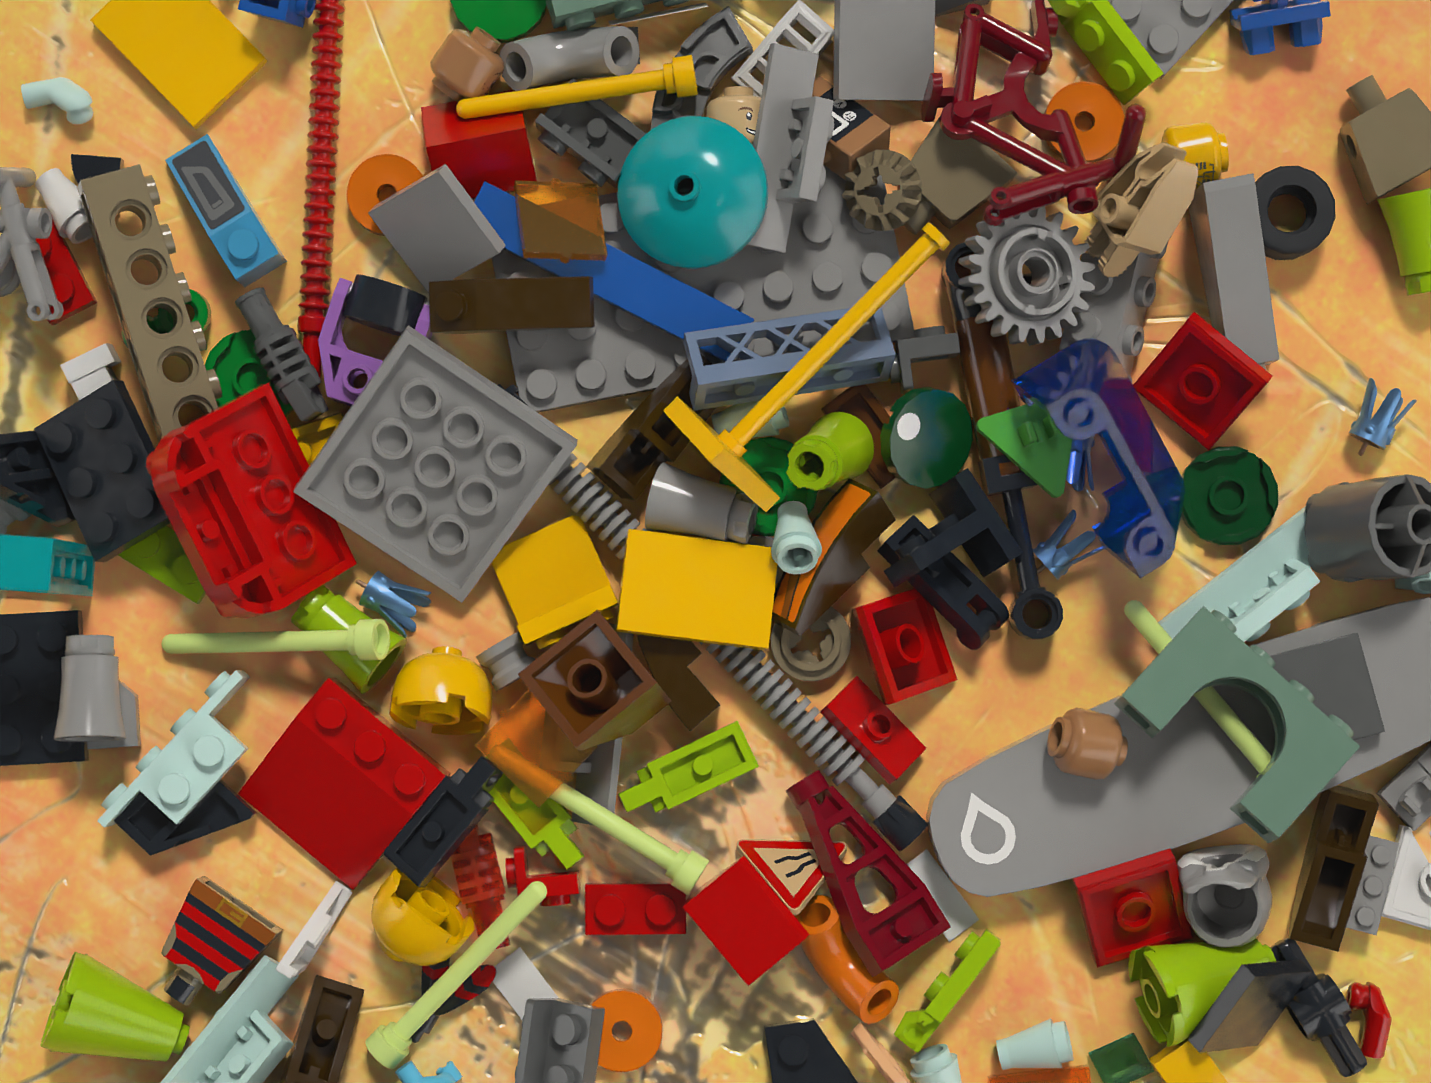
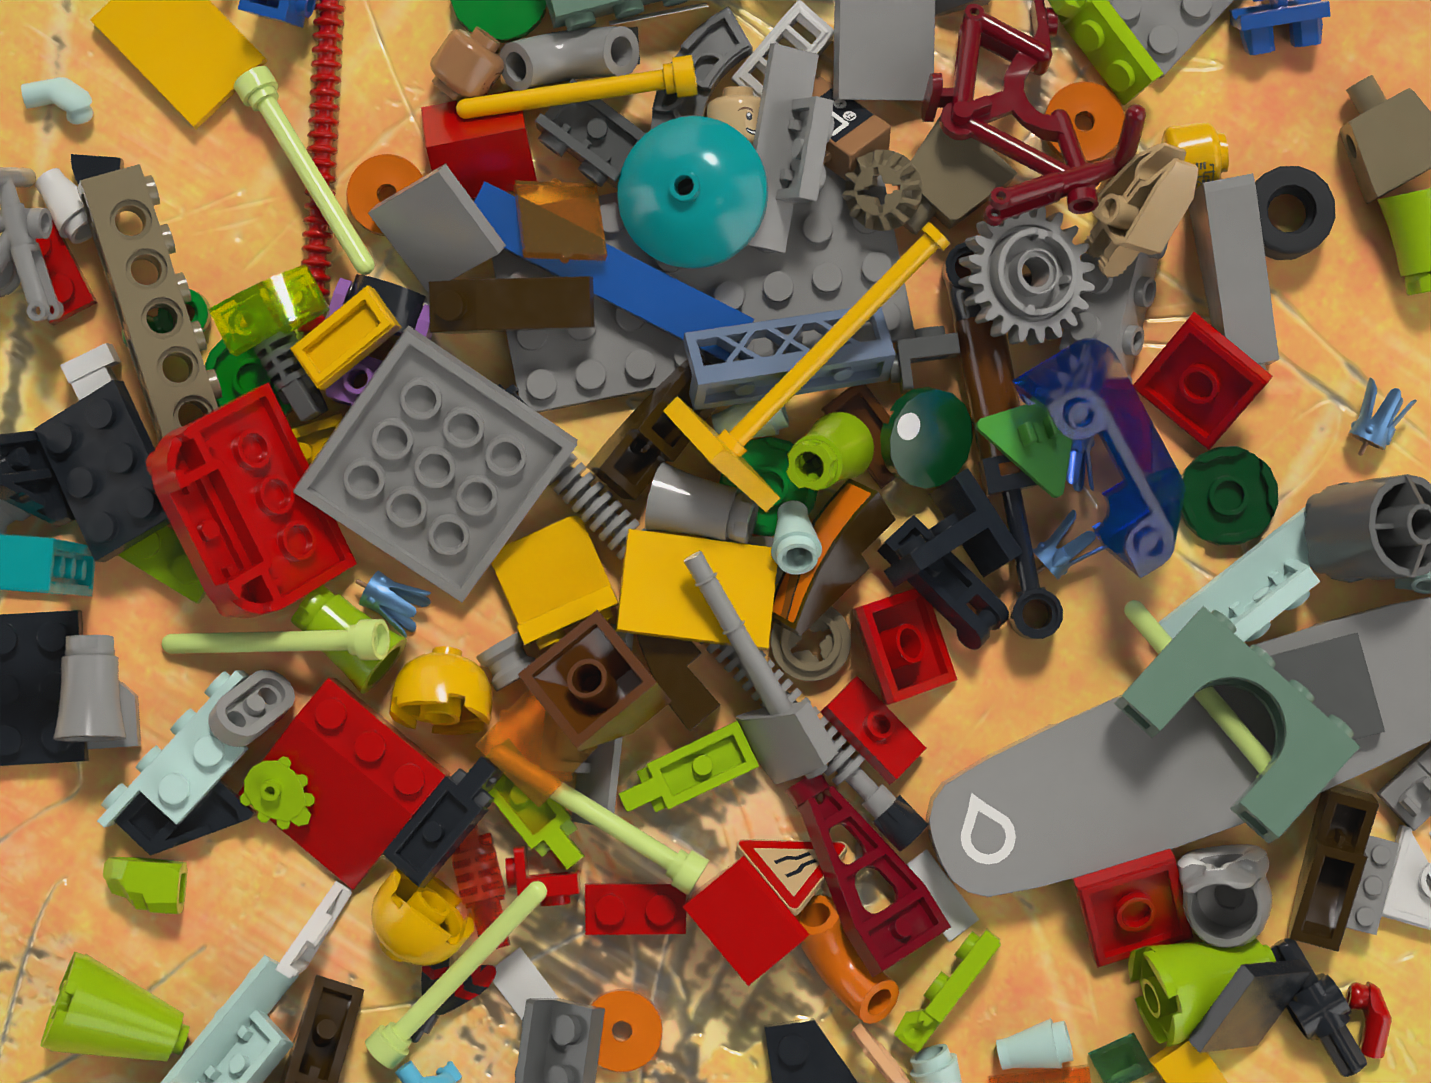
(148, 882): none -> lime rock
(213, 940): torso -> none
(225, 211): slope -> none
(242, 712): none -> light grey plate
(259, 90): none -> yellowish green piece
(267, 308): none -> clear neon green slope
(277, 793): none -> lime piece
(345, 338): none -> yellow tile
(783, 734): none -> light grey piece
(1087, 743): medium nougat head -> none

